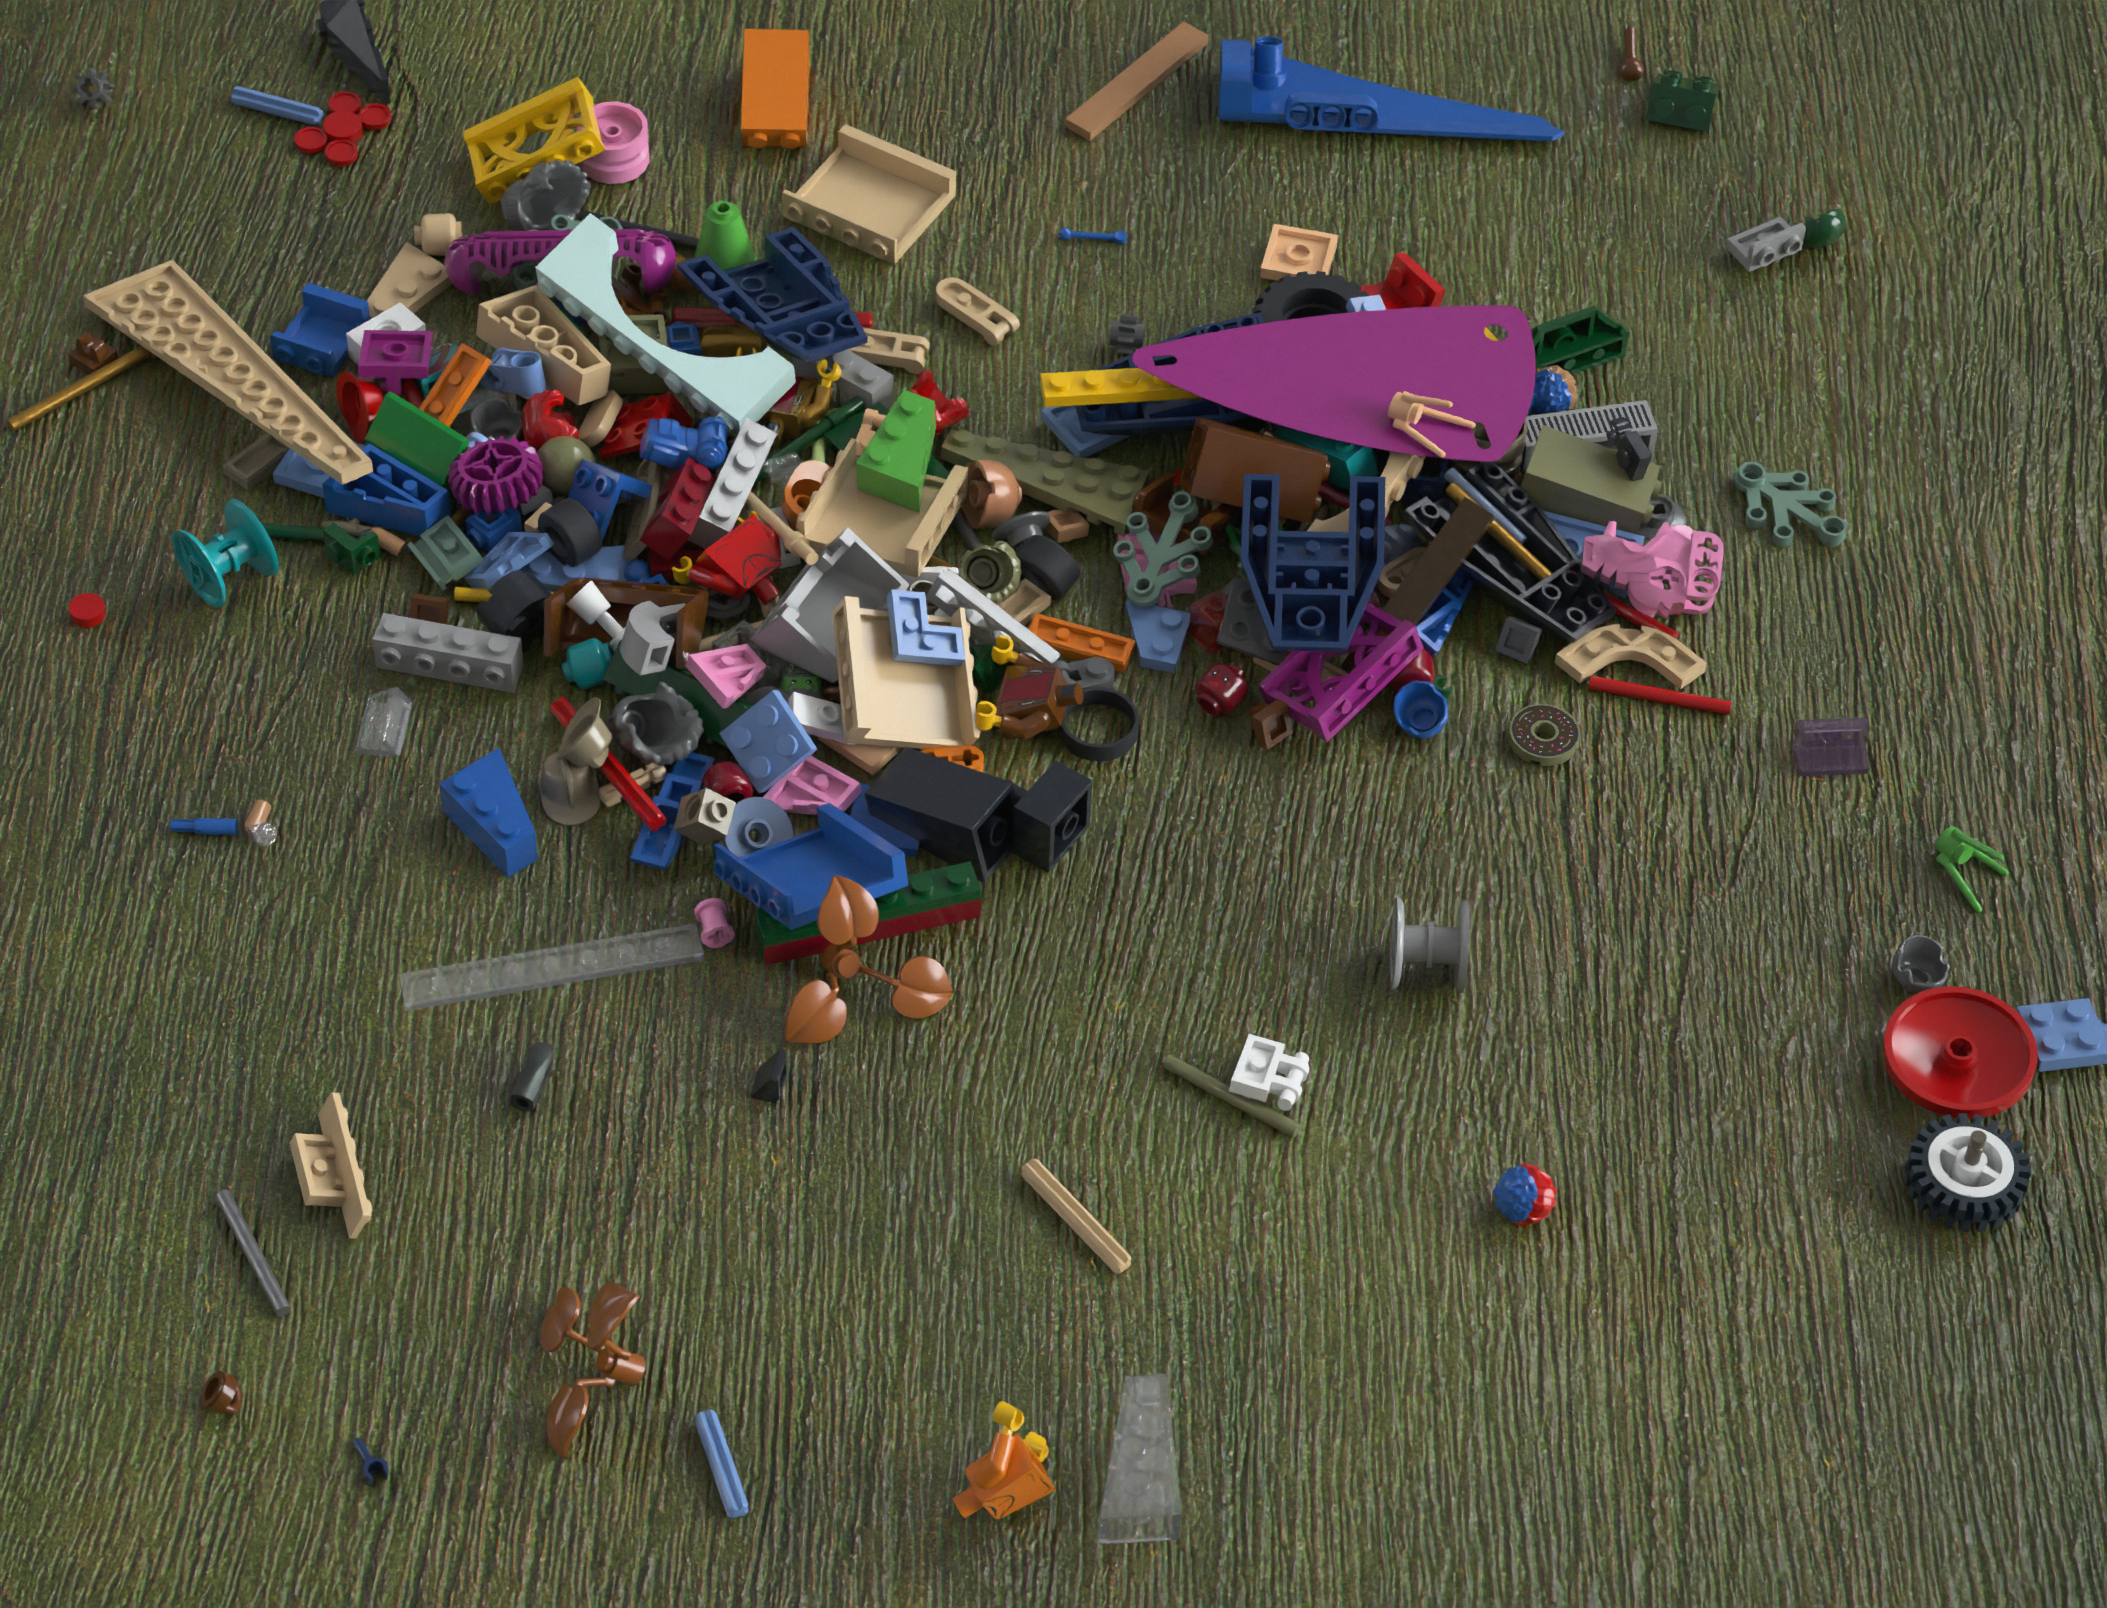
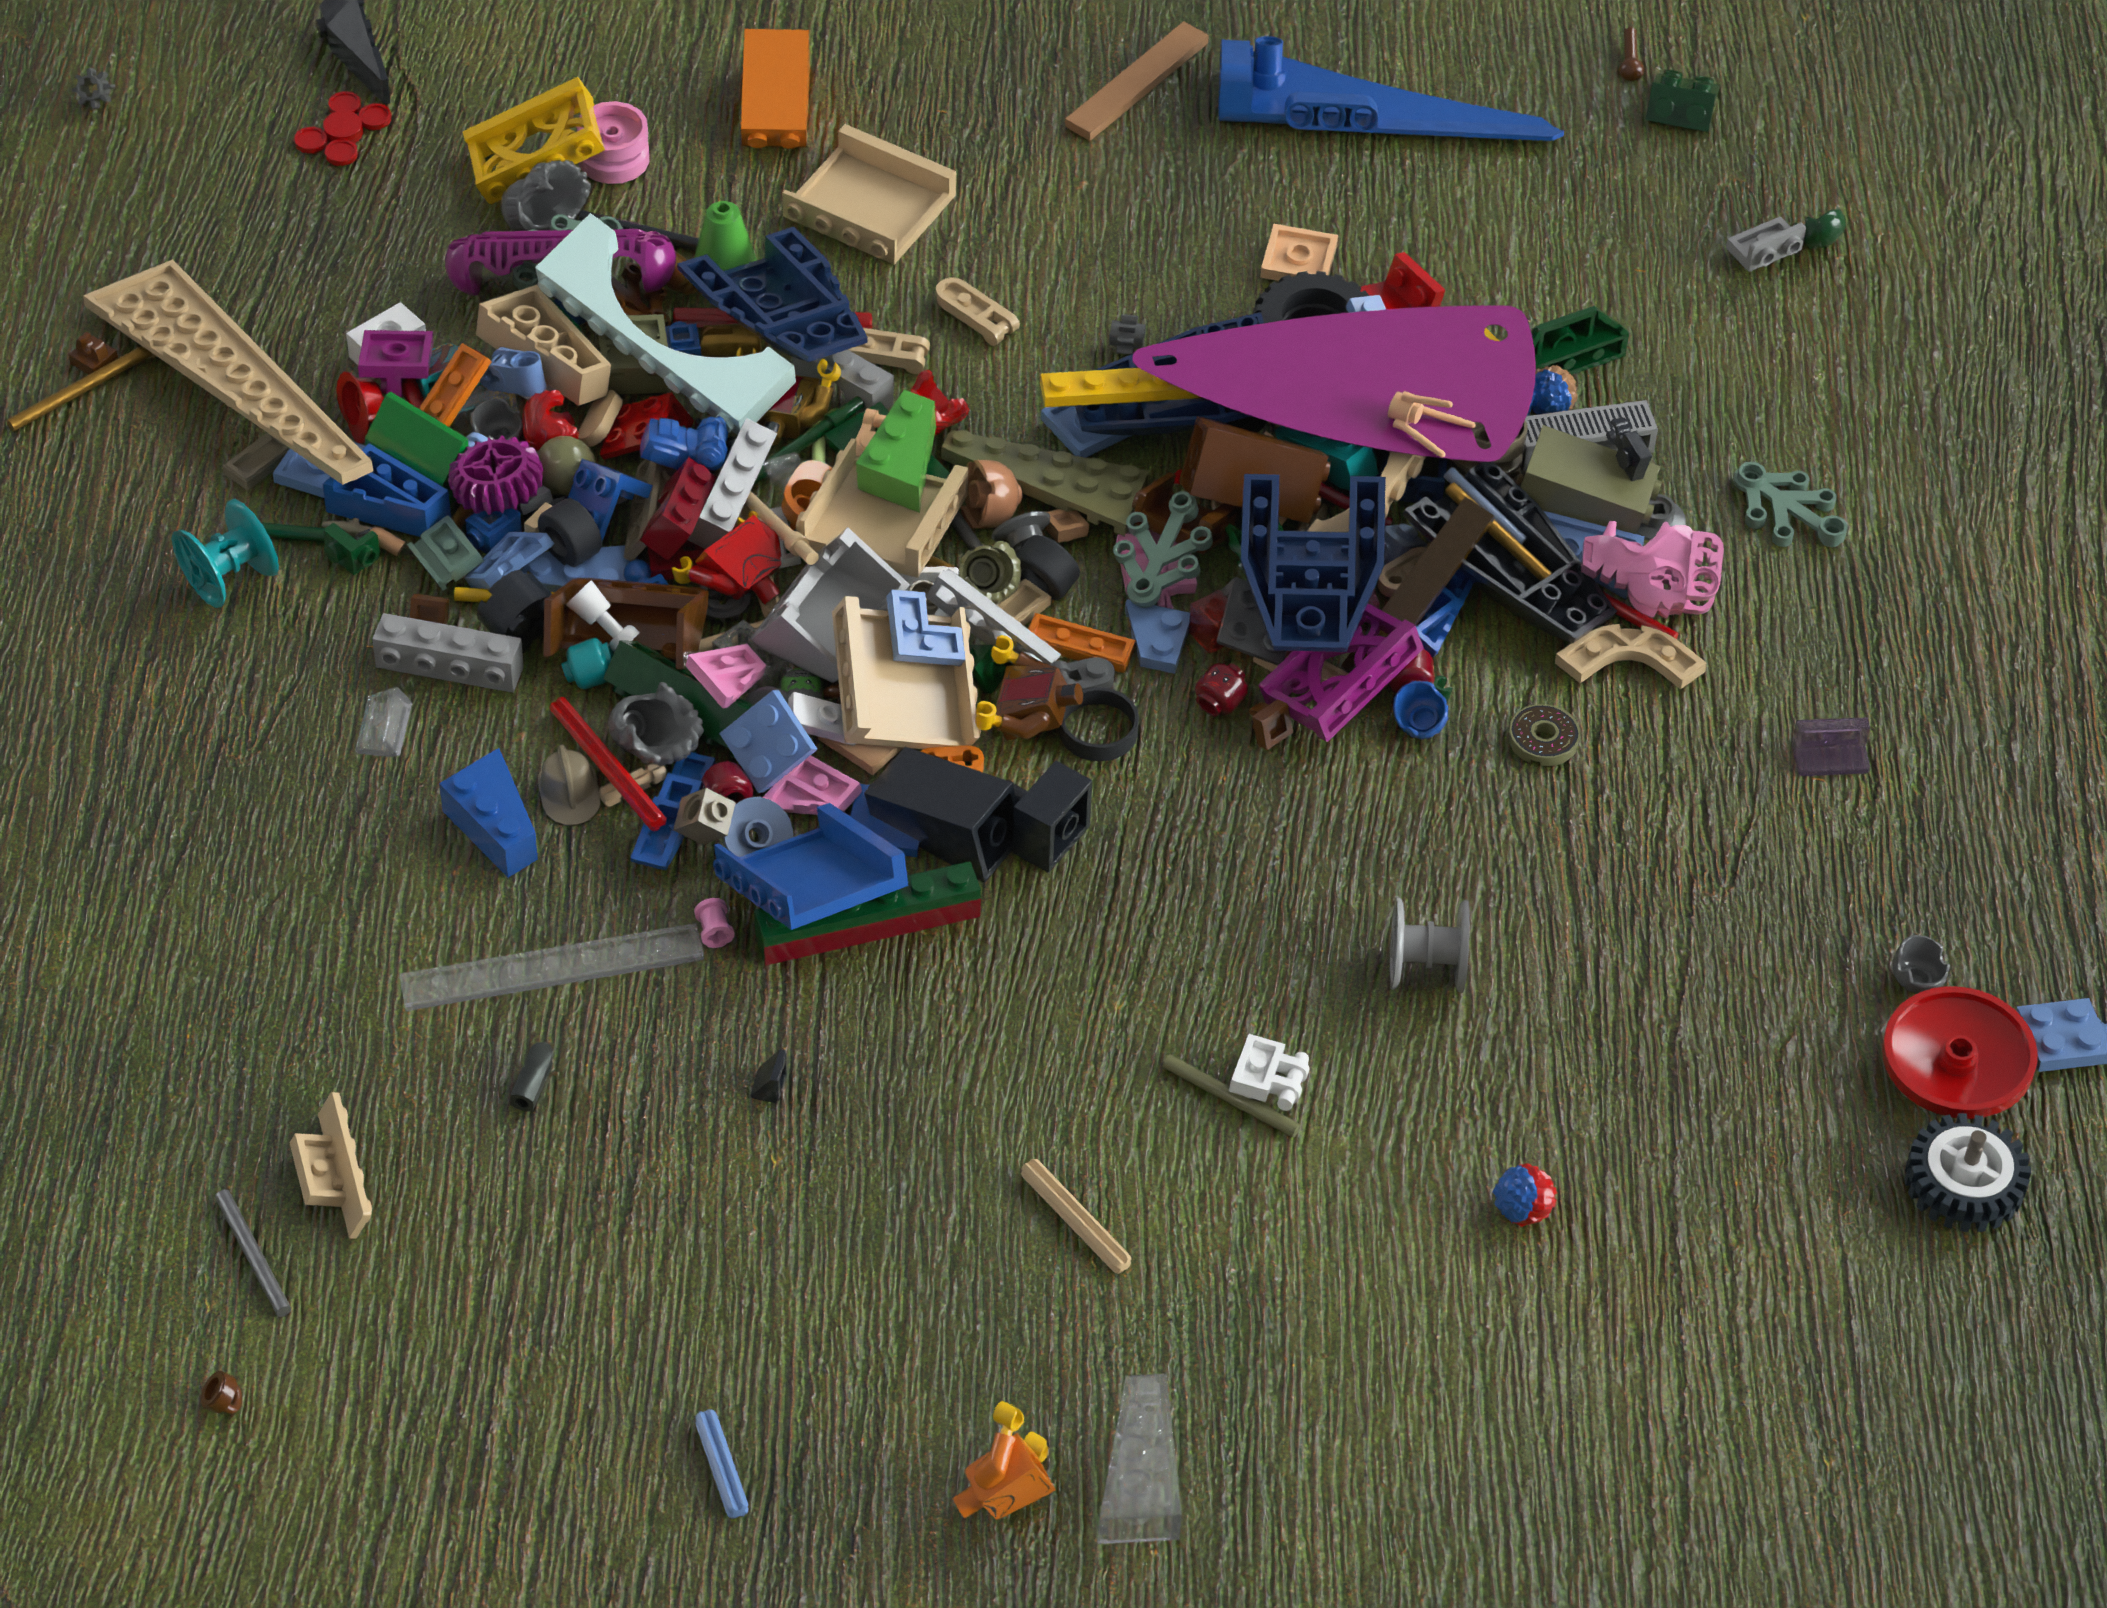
(87, 610): red tile -> none
(207, 826): blue piece -> none
(256, 824): arm -> none
(277, 106): medium blue axle -> none
(318, 332): blue panel -> none
(370, 1463): dark blue hand -> none
(410, 279): tan wing -> none
(437, 233): tan head -> none
(586, 737): dark tan piece -> none
(614, 1363): dark orange plant -> none
(649, 637): light grey arch -> none
(842, 916): dark orange plant -> none
(1118, 237): blue hinge -> none
(1518, 639): dark grey tile -> none
(1660, 695): red bar -> none
(1958, 847): bright green plant -> none

